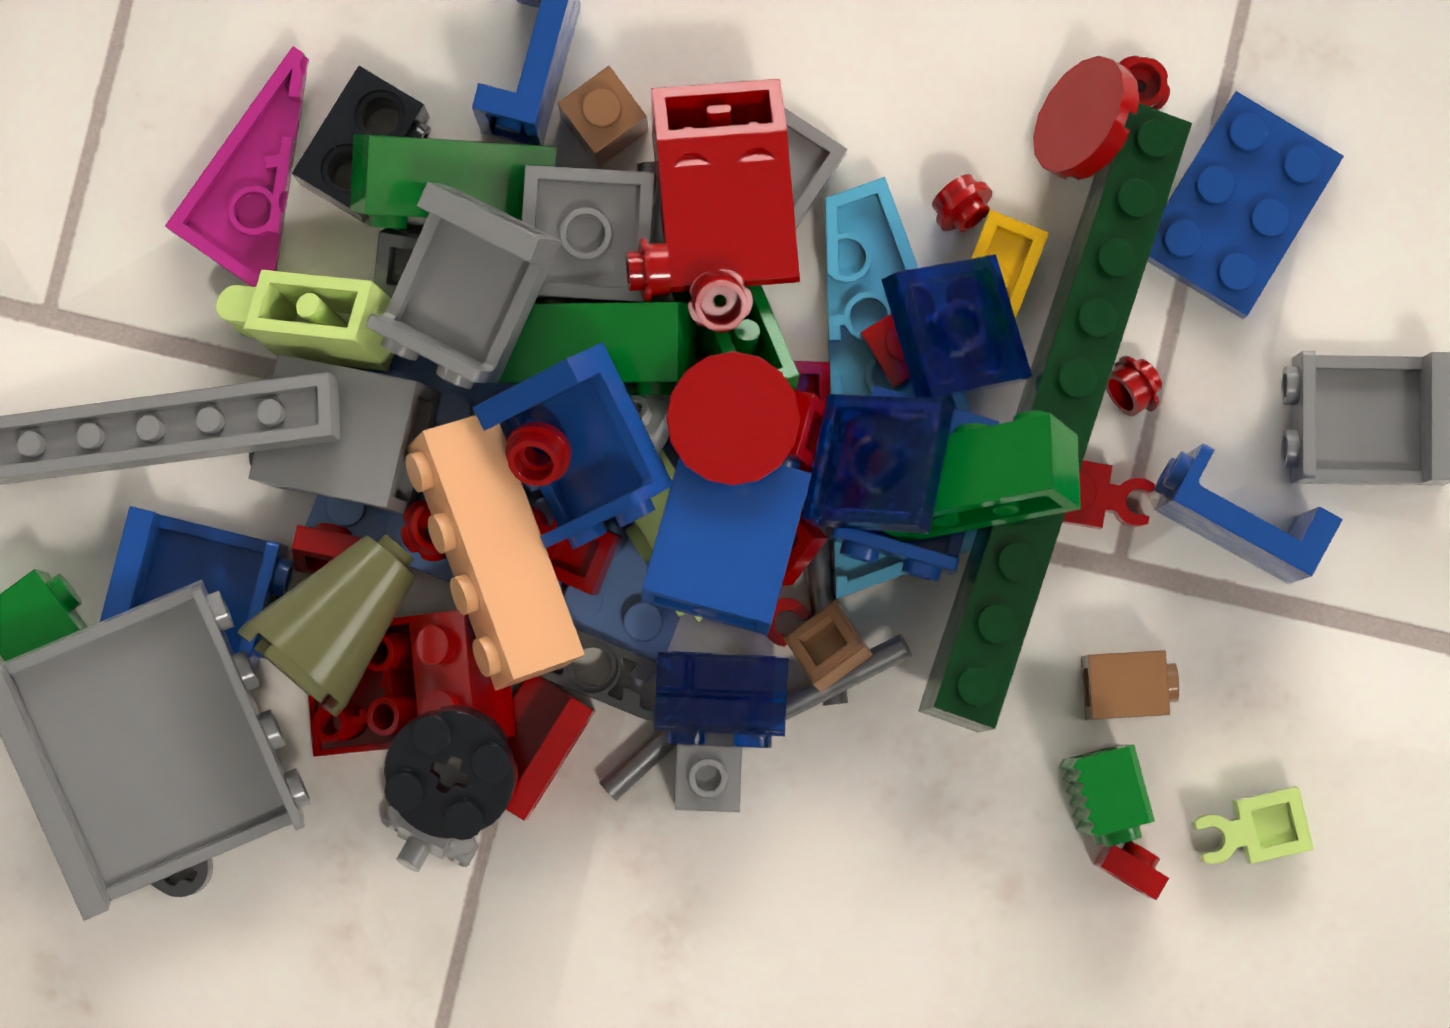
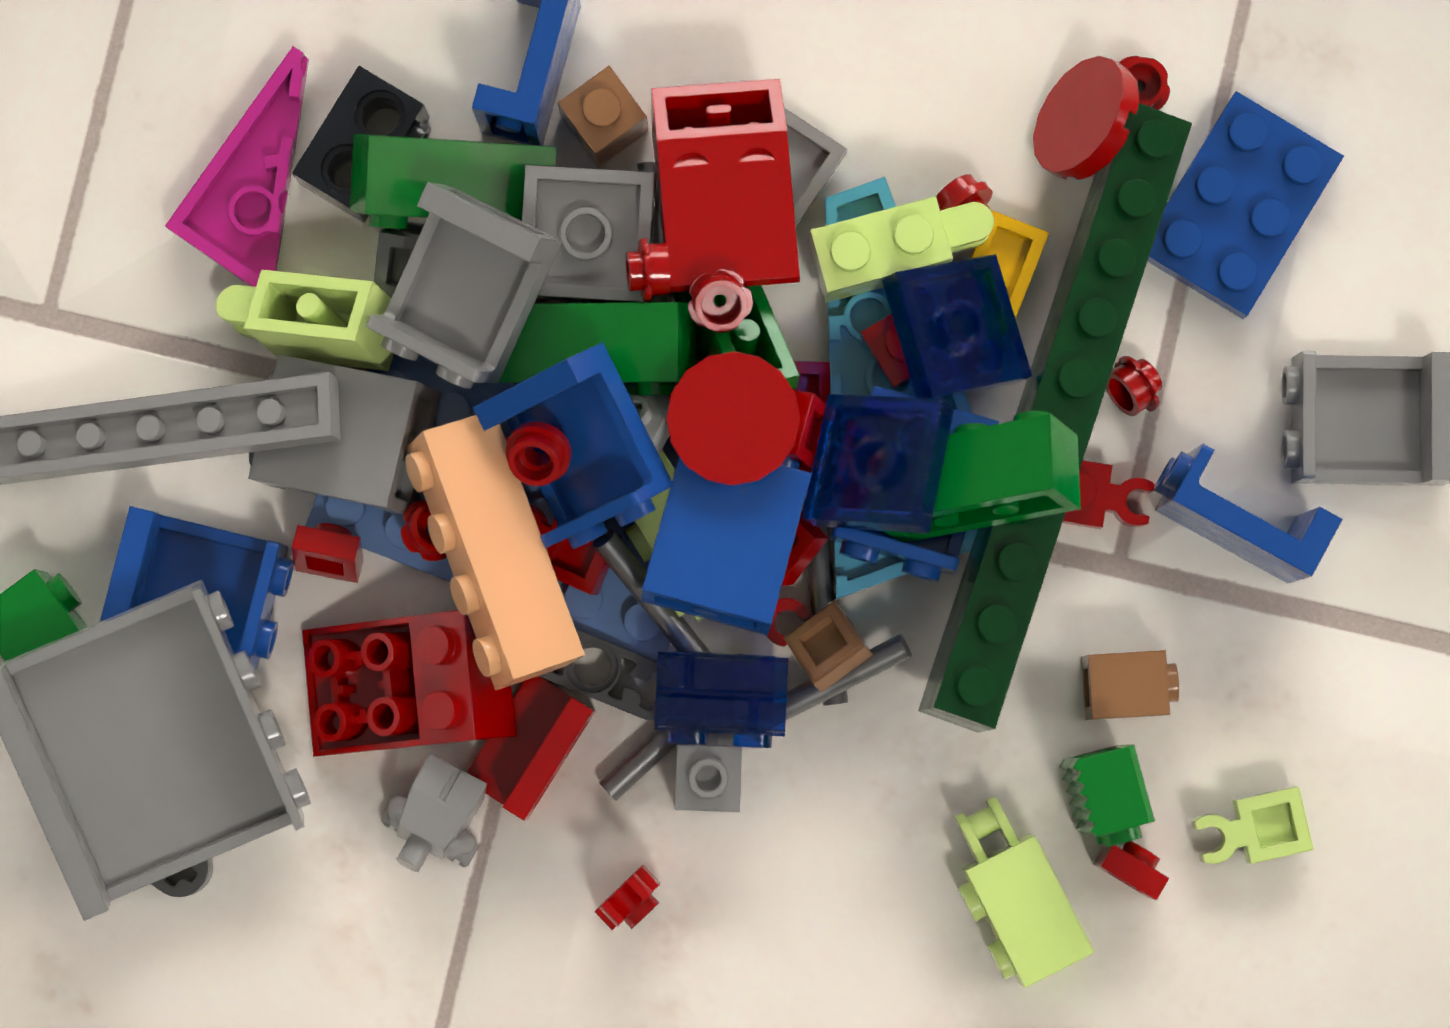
(334, 620): olive cone -> none
(416, 788): black plate -> none
(631, 900): none -> red plate
(633, 576): none -> flat silver bar
(865, 249): none -> yellowish green brick
(1020, 901): none -> yellowish green brick

